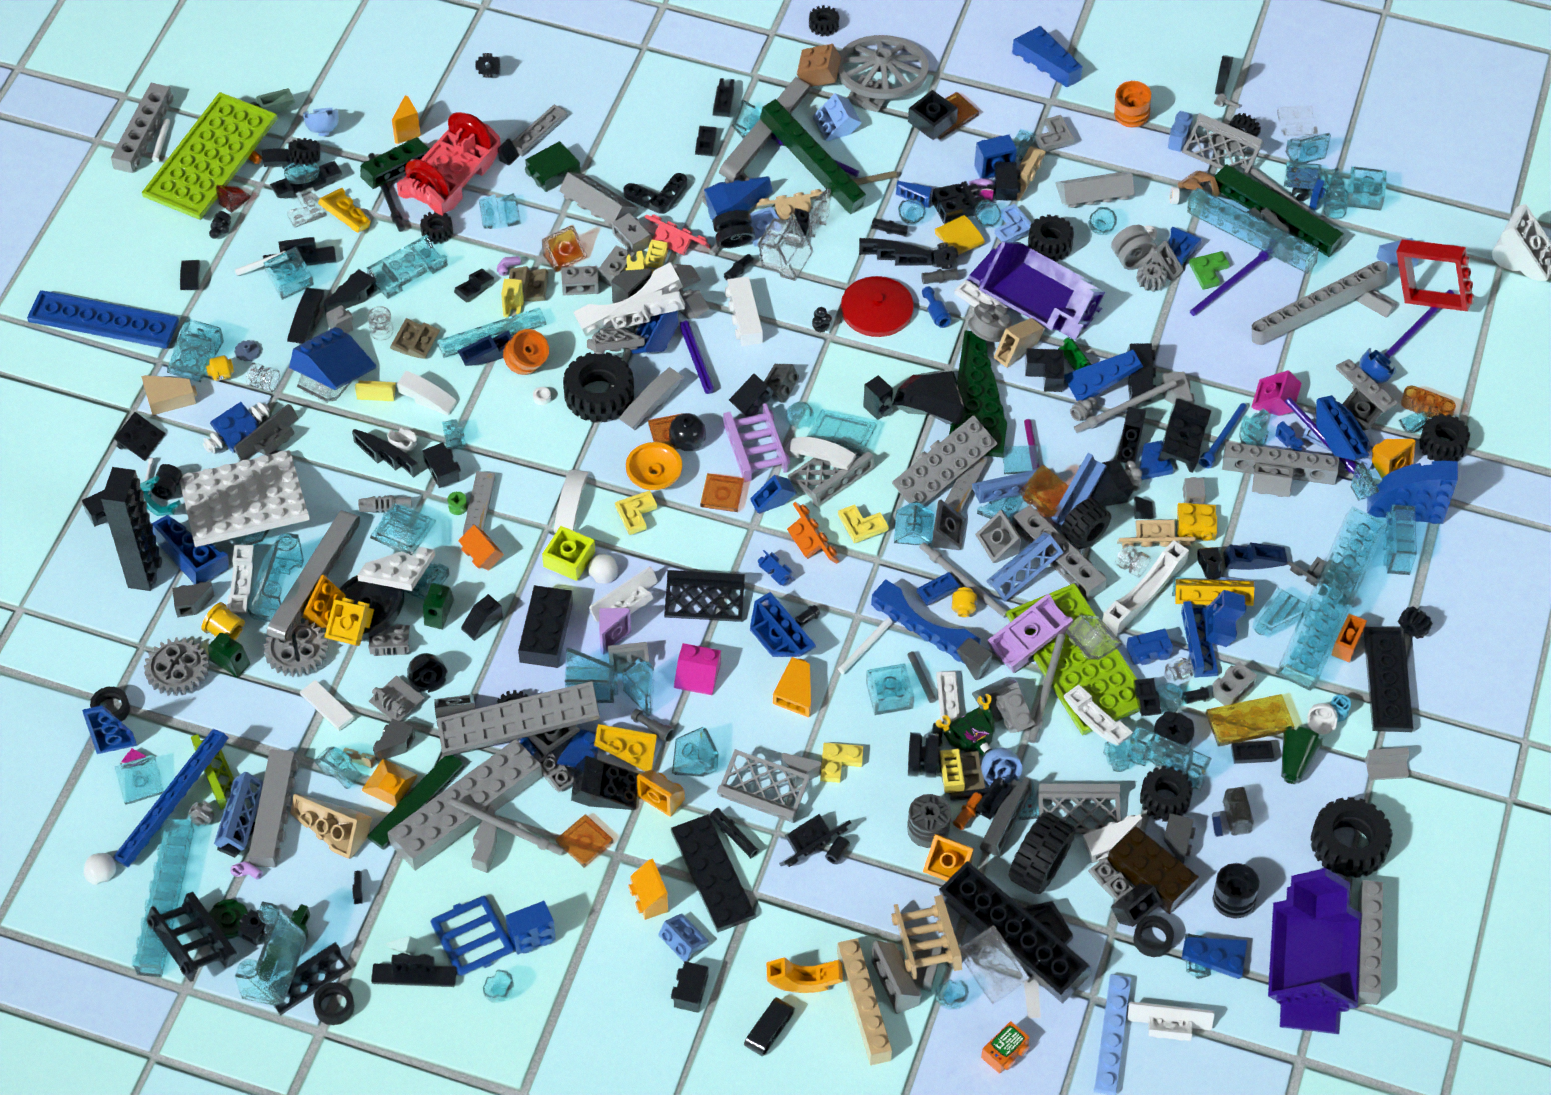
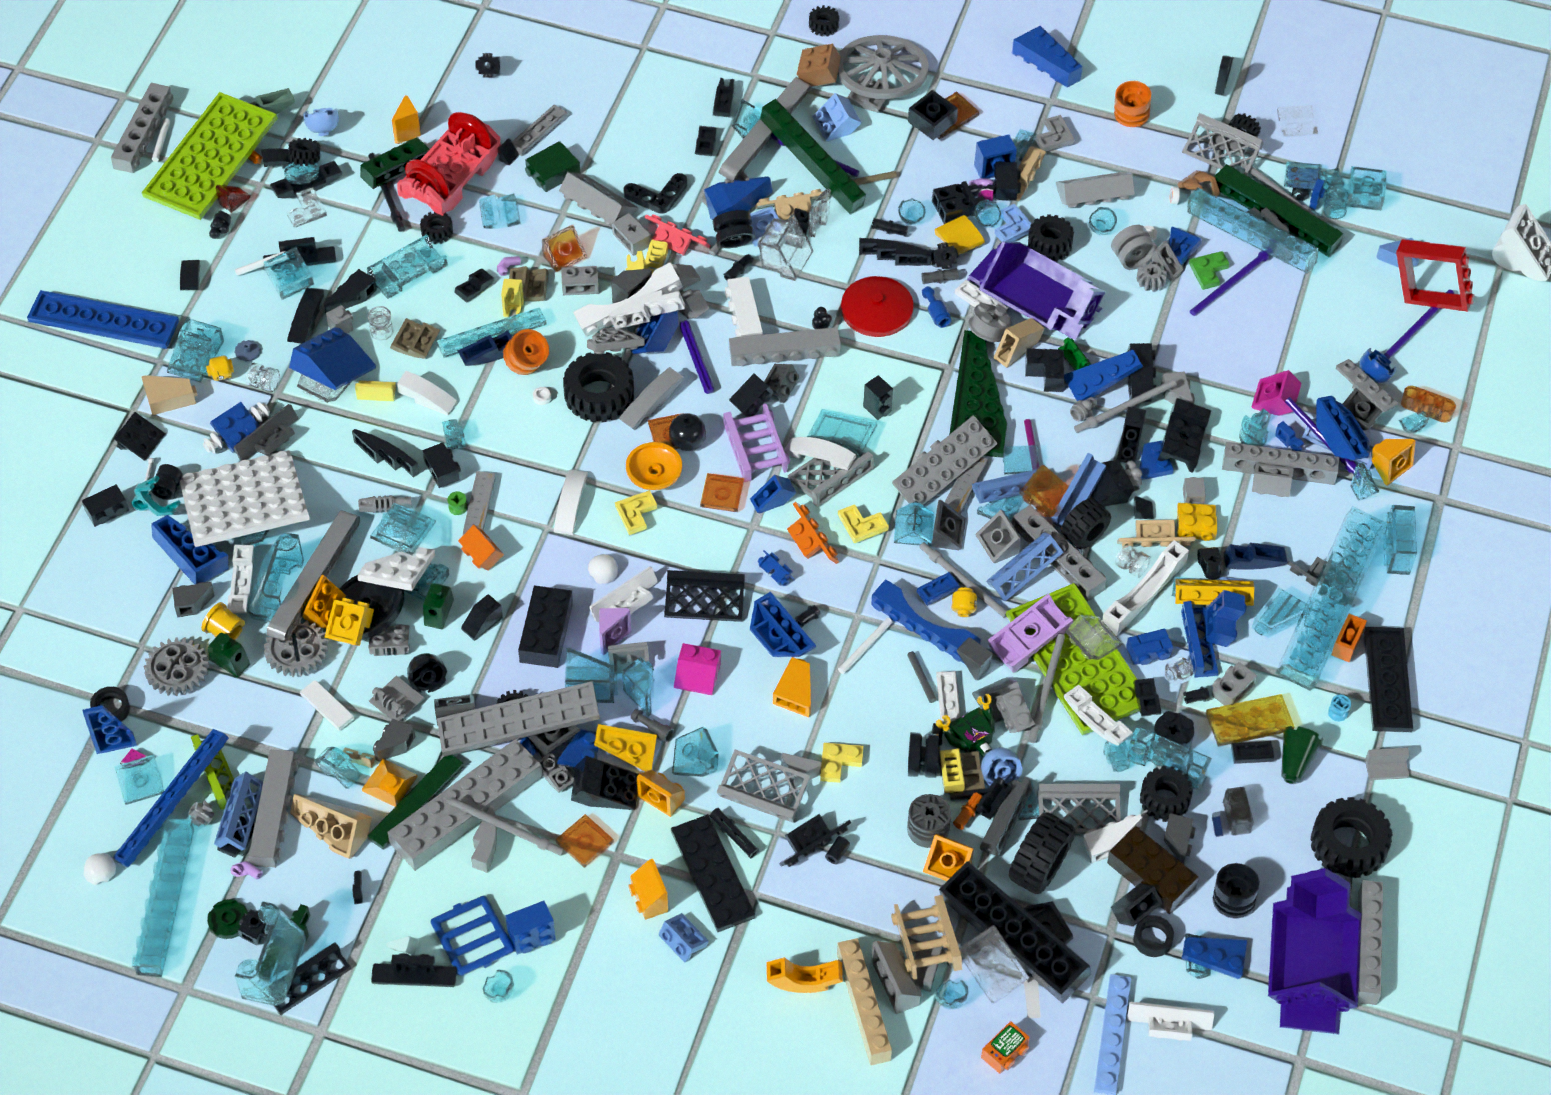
(131, 528): black brick -> none
(201, 922): black fence -> none
(330, 989): black tyre -> none
(343, 208): yellow wing -> none
(403, 439): white hair -> none
(568, 553): neon yellow brick -> none
(614, 264): light grey brick -> none
(690, 987): black brick -> none
(769, 1026): black beam -> none
(784, 346): none -> light grey brick
(800, 415): clear light blue hair -> none
(889, 689): clear light blue brick -> none
(915, 191): blue slope -> none
(932, 395): black brick -> none
(1109, 879): light grey slope -> none
(1170, 696): clear light blue hair -> none
(1180, 131): medium blue brick -> none
(1208, 458): blue piece -> none
(1222, 99): light grey hand -> none
(1308, 148): clear light blue slope -> none
(1319, 302): light grey beam -> none
(1322, 718): white hair -> none
(1377, 302): light grey slope -> none
(1415, 622): black gear -> none
(1420, 486): blue brick -> none
(1445, 427): black tyre -> none

